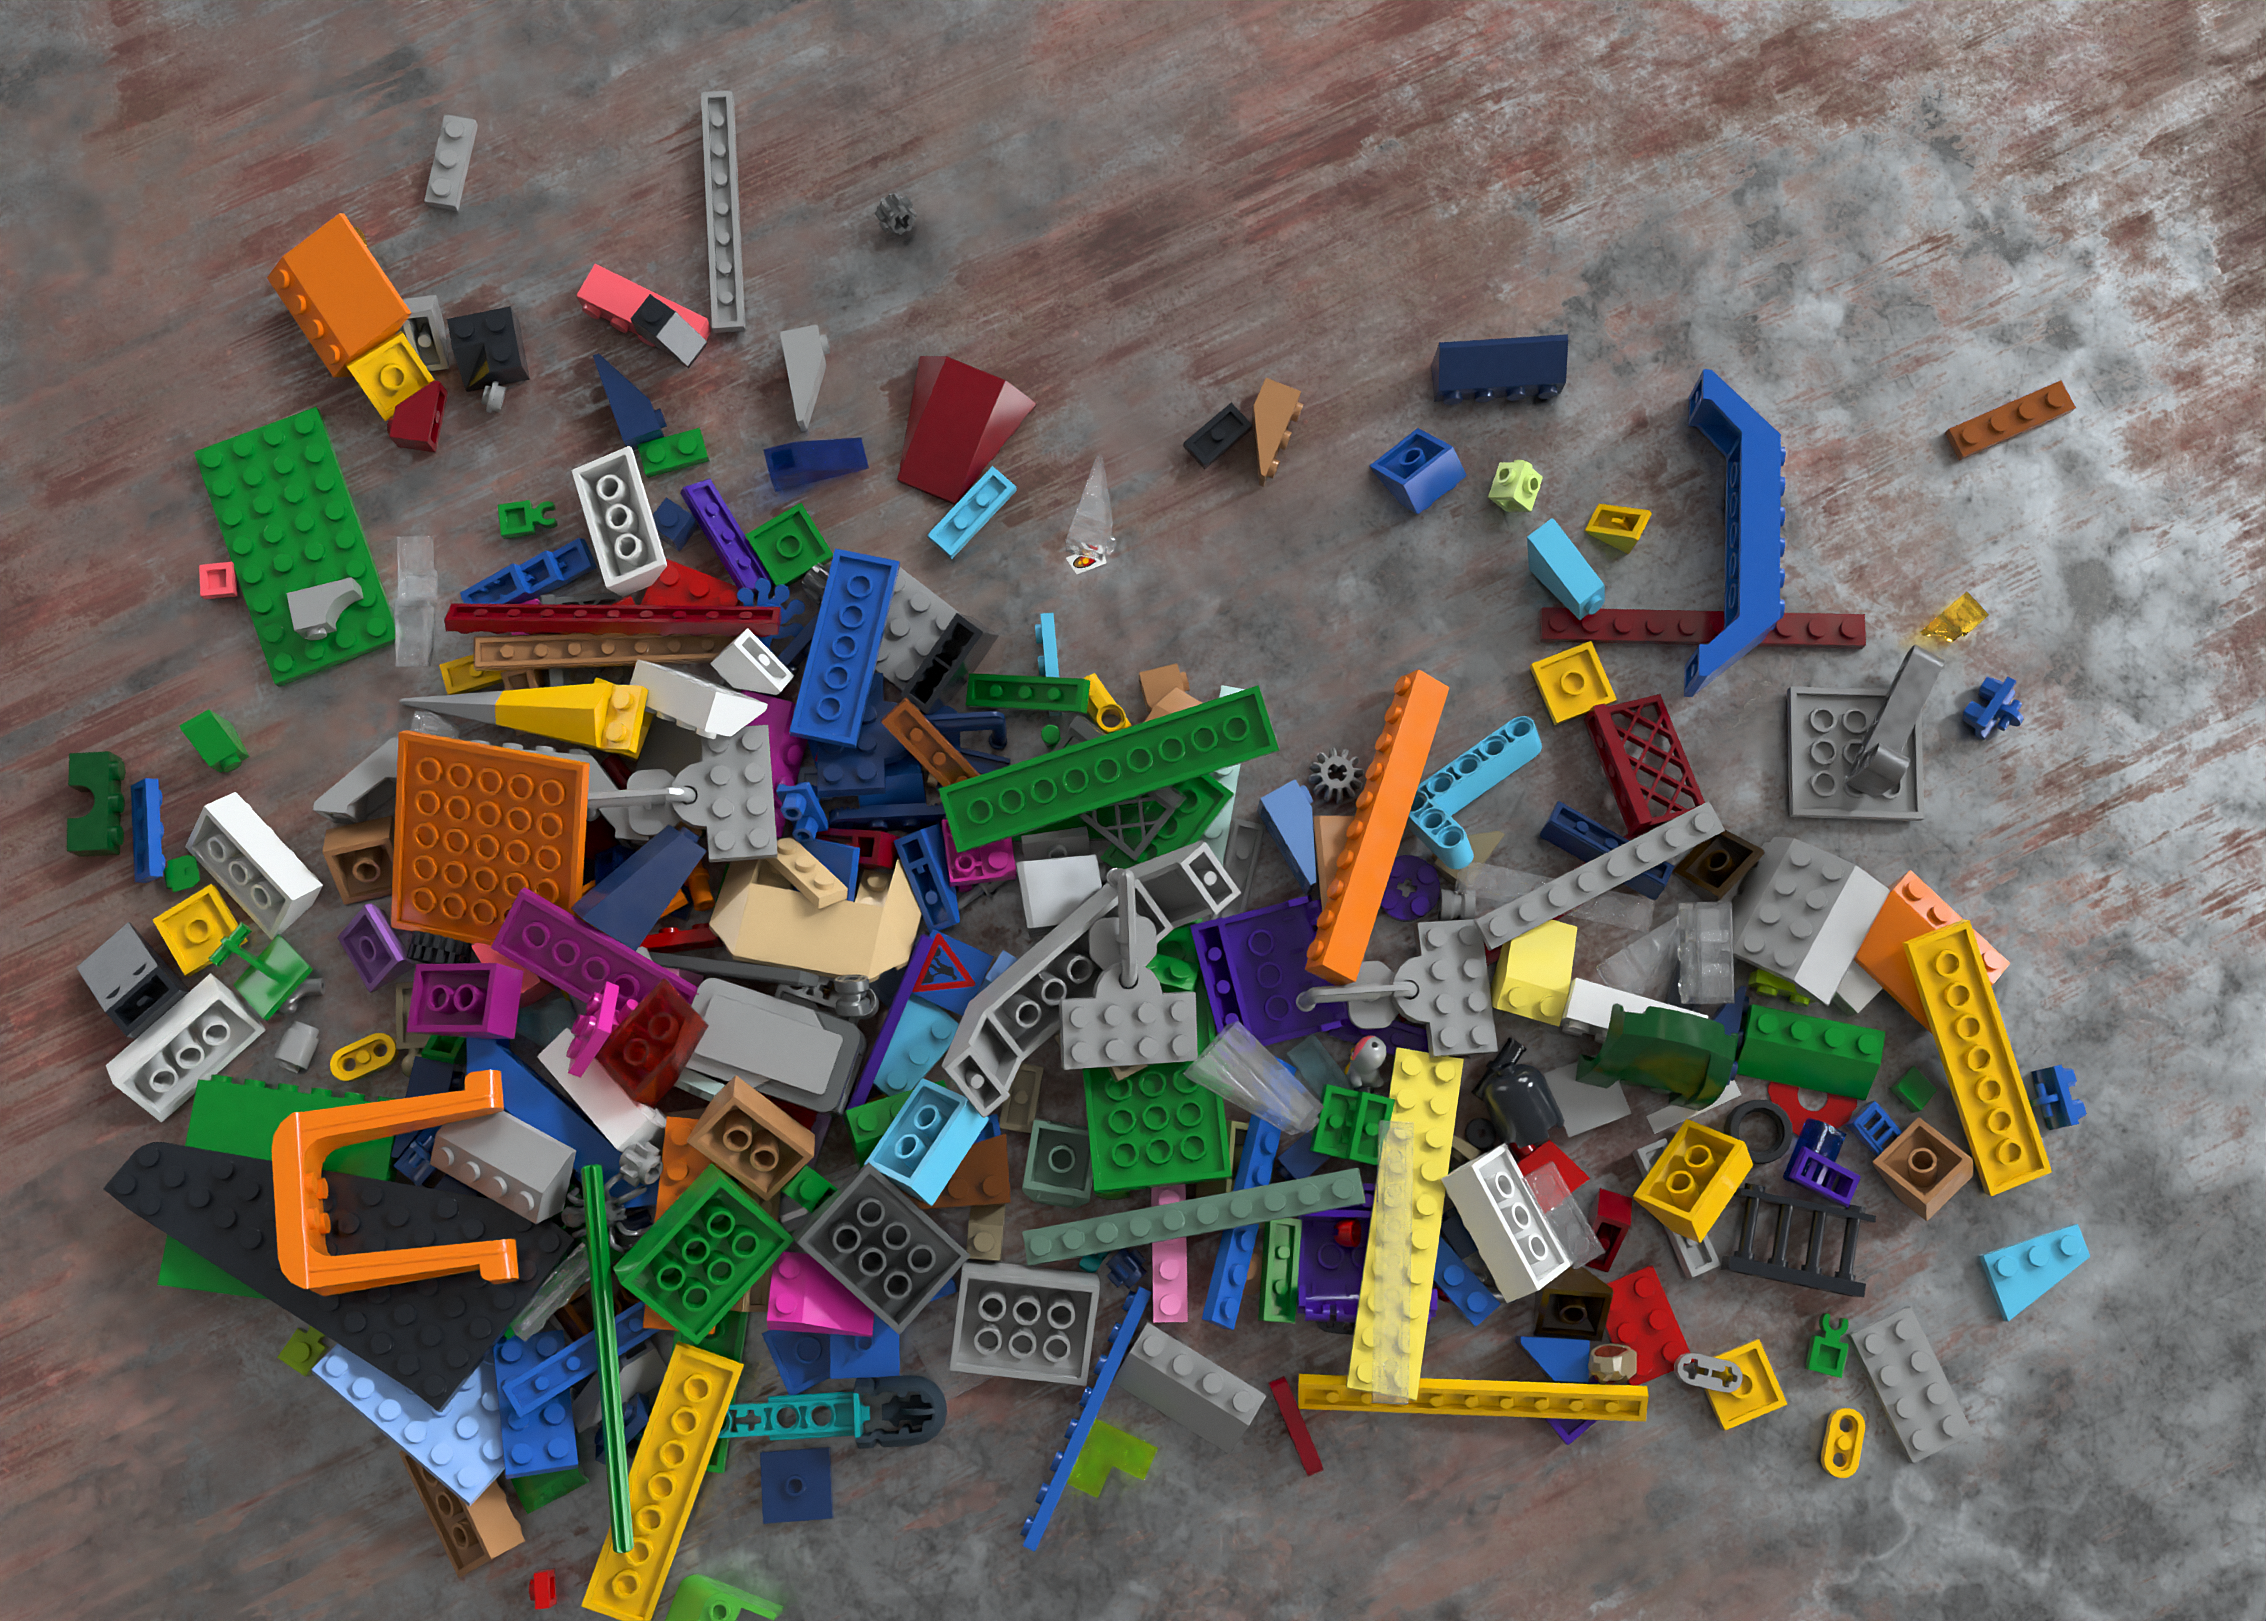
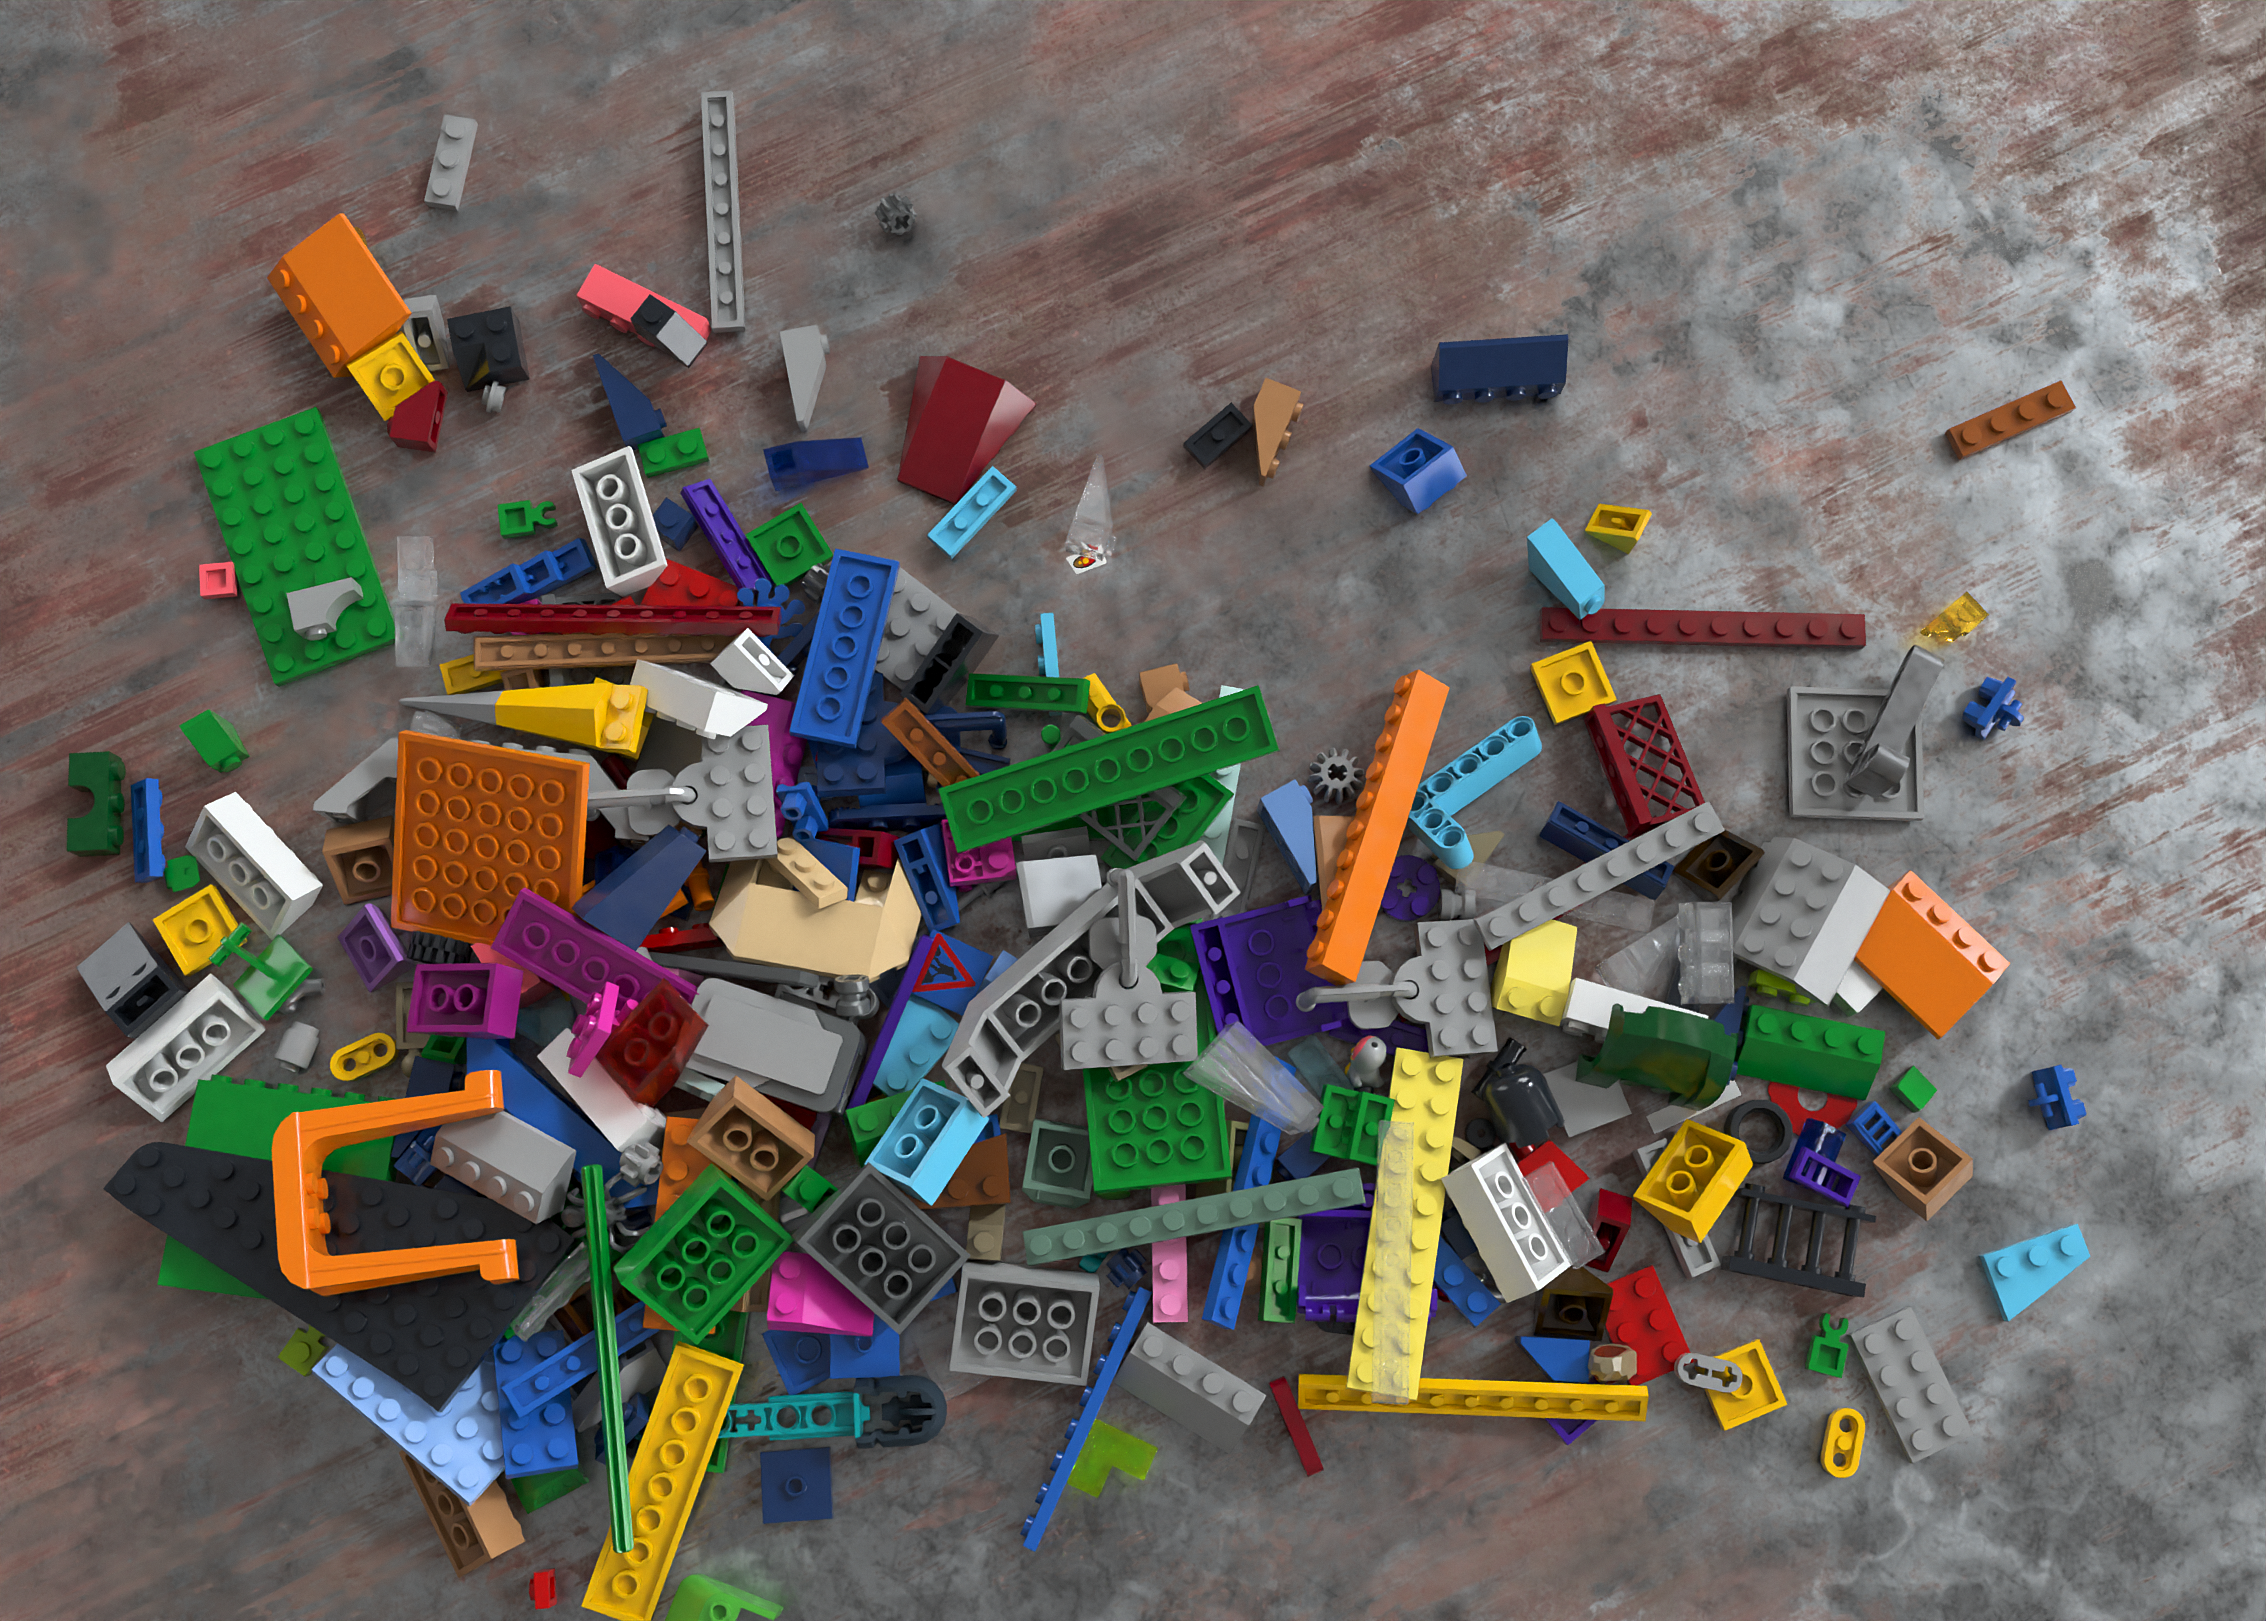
(1348, 1232): red hinge -> none
(1515, 486): yellowish green brick -> none
(1751, 526): blue slope -> none
(1977, 1057): yellow plate -> none

